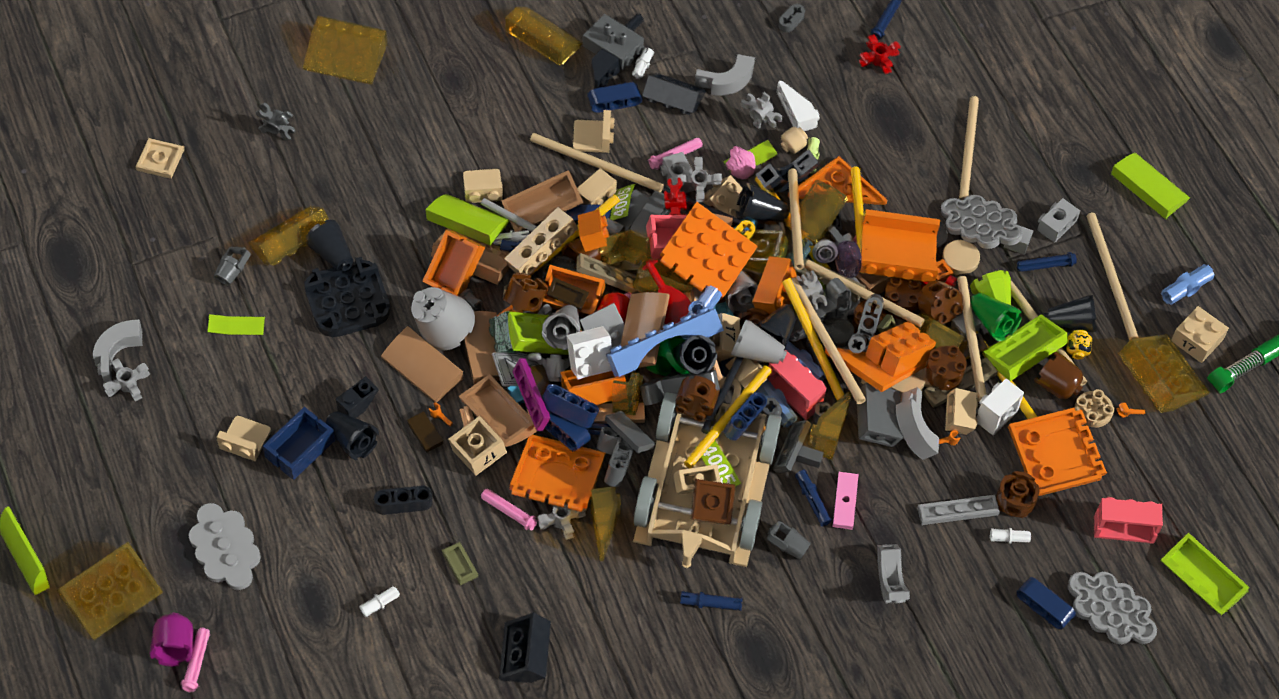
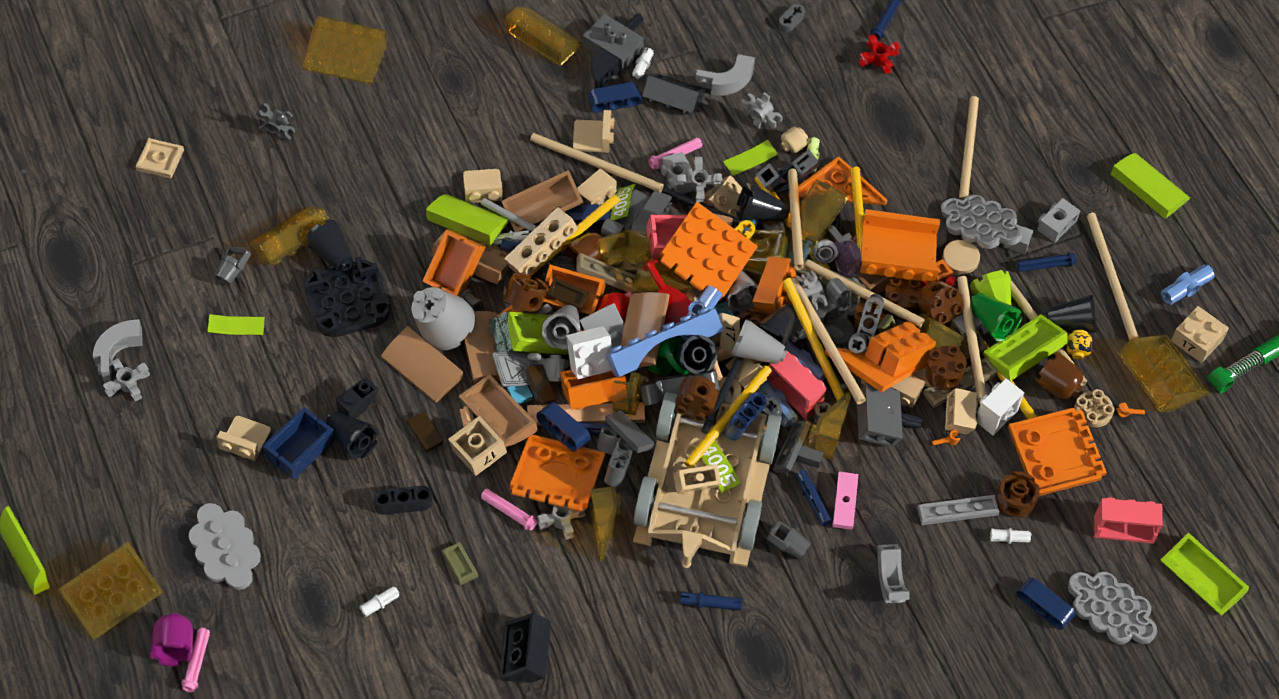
(437, 413): orange hand -> none
(531, 394): magenta plate -> none
(570, 406): dark blue beam -> none
(593, 230): orange brick -> none
(675, 199): red pin -> none
(712, 502): reddish brown tile -> none
(741, 163): bright pink hair -> none
(797, 108): white slope -> none
(912, 425): light grey arch -> none

